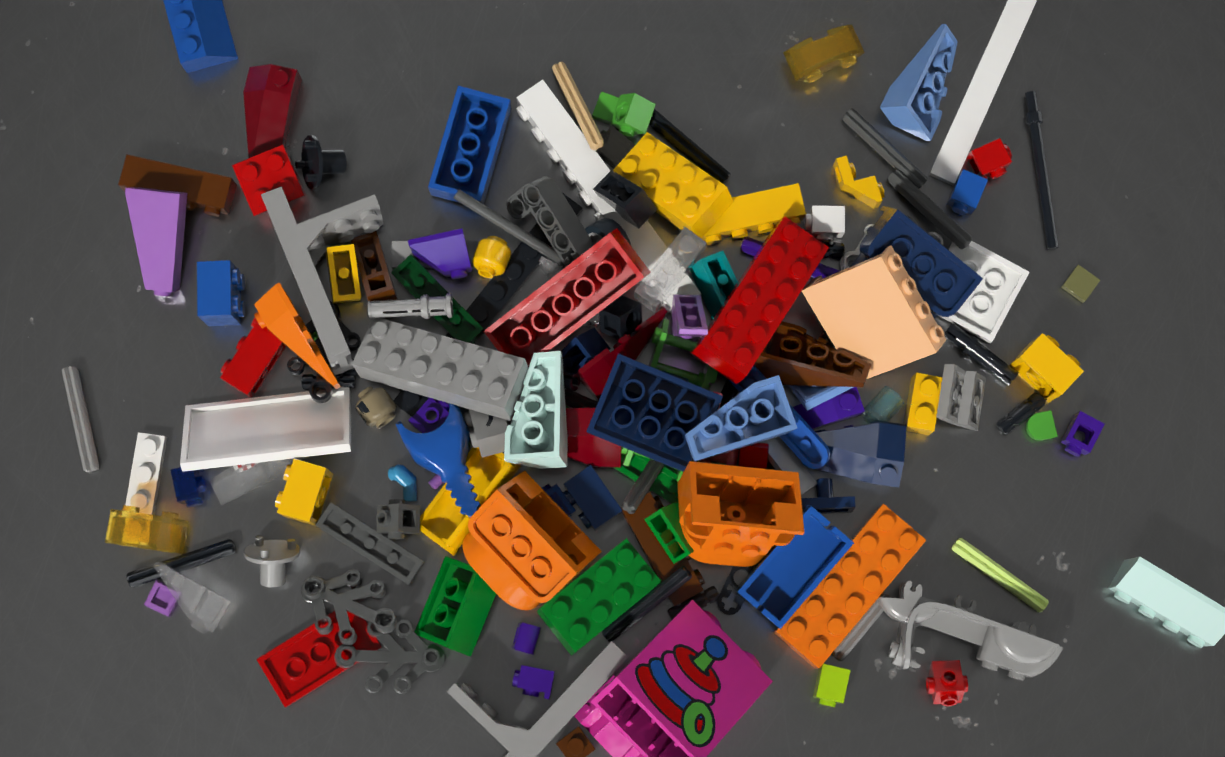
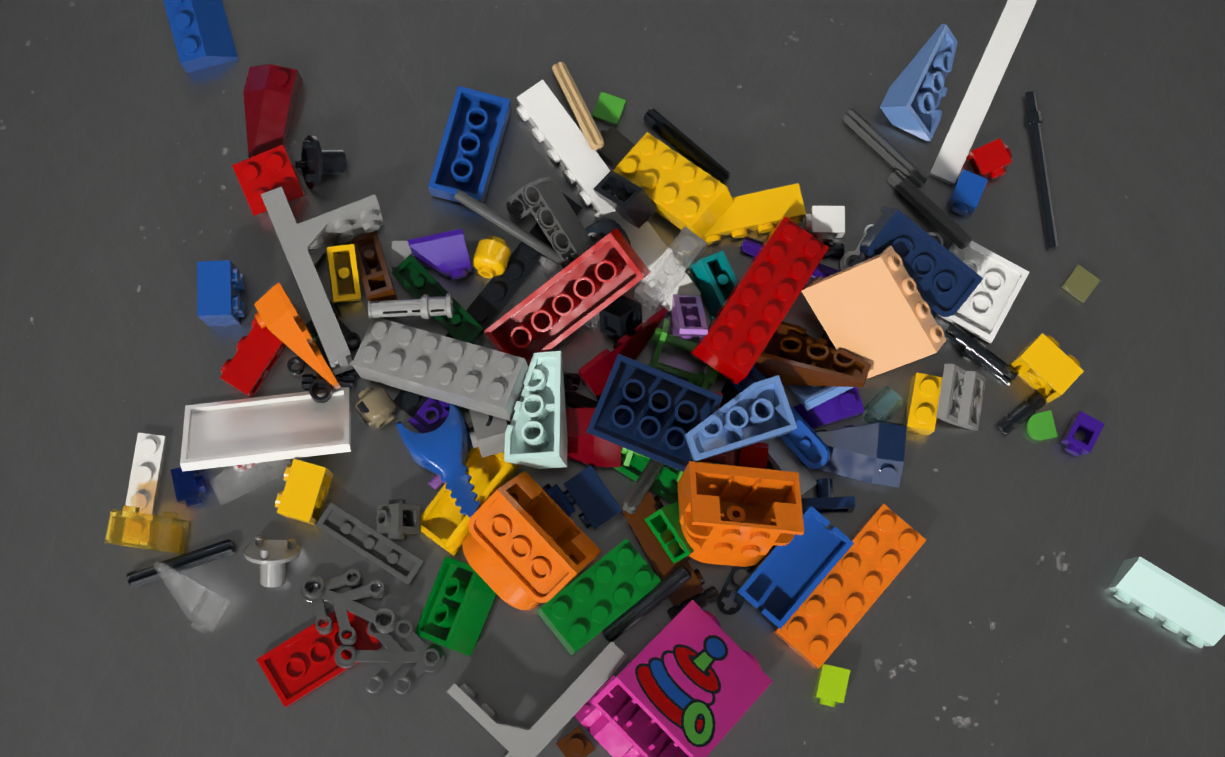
(80, 419): light grey axle -> none
(158, 235): medium lavender slope -> none
(161, 599): medium lavender tile -> none
(203, 189): reddish brown brick -> none
(406, 479): dark azure arm -> none
(526, 638): dark purple brick -> none
(533, 681): dark purple brick -> none
(582, 350): dark blue slope -> none
(632, 114): bright green brick -> none
(813, 58): clear yellow brick -> none
(859, 630): light grey axle -> none
(864, 190): yellow slope -> none
(946, 682): red brick -> none
(1000, 575): yellowish green axle -> none
(1000, 646): light grey piece -> none

